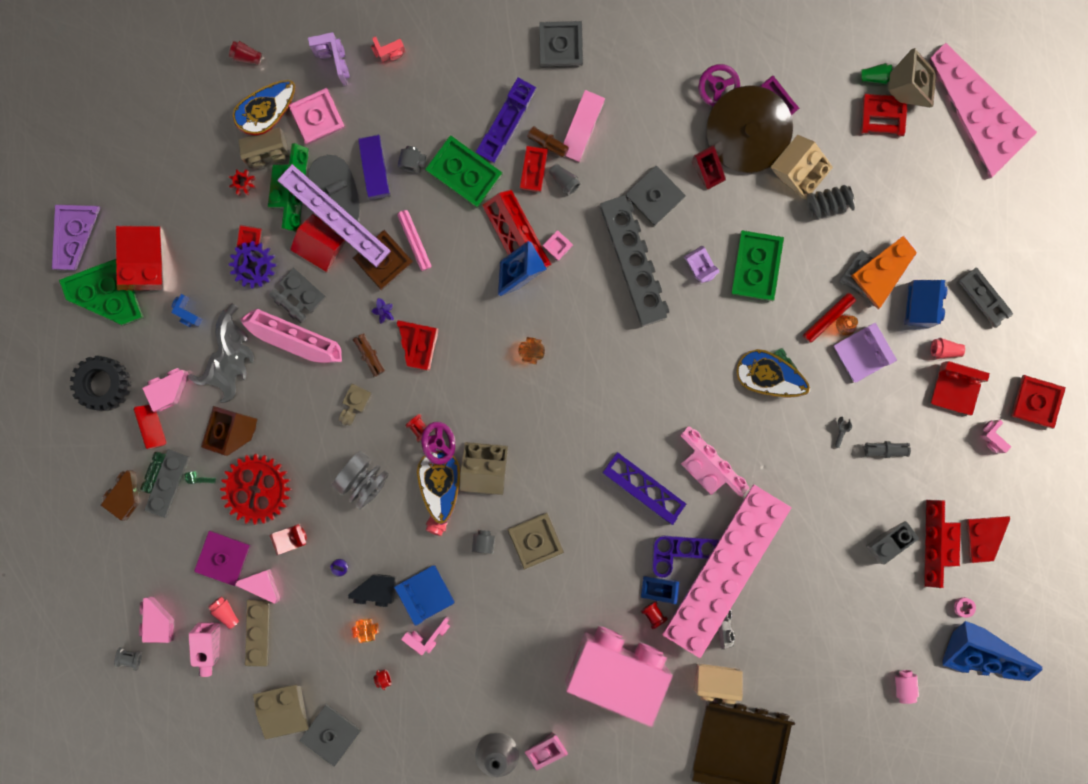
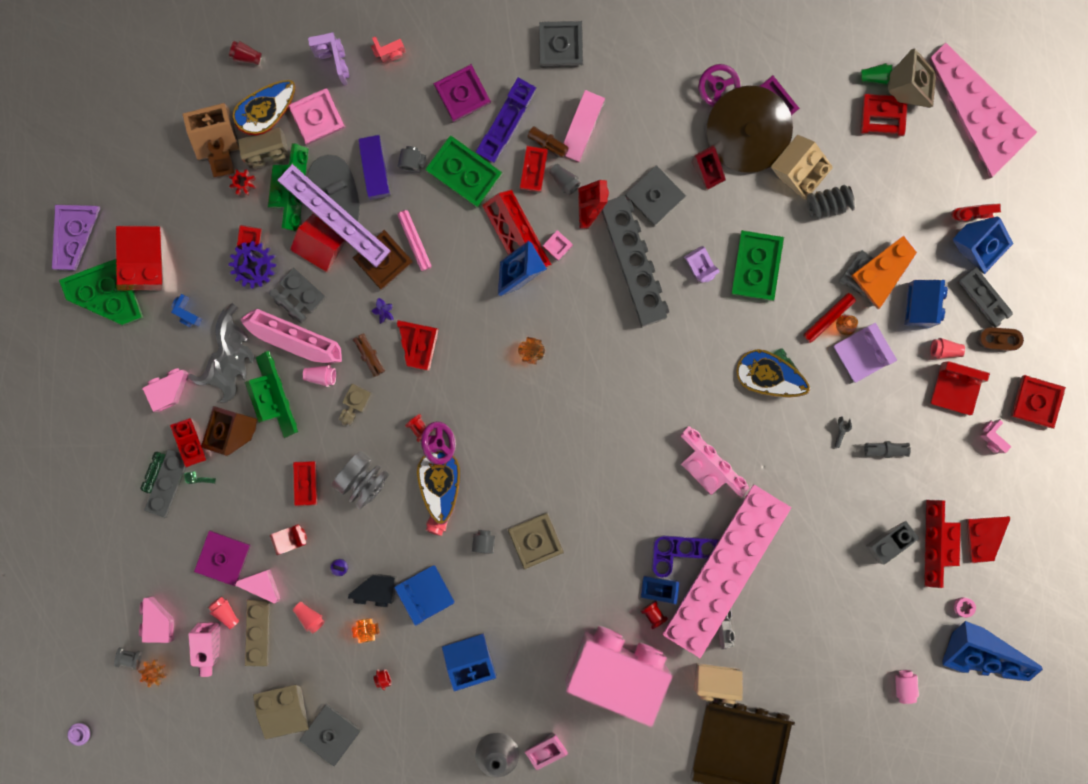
(78, 734): none -> lavender plate
(83, 379): black tyre -> none
(124, 497): reddish brown slope -> none
(149, 427): red slope -> none
(157, 669): none -> clear orange gear
(188, 442): none -> red slope
(210, 124): none -> medium nougat slope
(220, 161): none -> reddish brown plate
(237, 483): red gear -> none
(269, 397): none -> green bracket
(305, 483): none -> red plate
(308, 617): none -> coral cone
(320, 375): none -> bright pink cone
(416, 642): bright pink bracket -> none
(462, 93): none -> magenta plate
(468, 662): none -> blue slope
(483, 468): dark tan slope -> none
(591, 202): none -> red wing
(641, 496): dark purple fence -> none
(977, 211): none -> red plate
(983, 242): none -> blue slope
(999, 339): none -> reddish brown plate

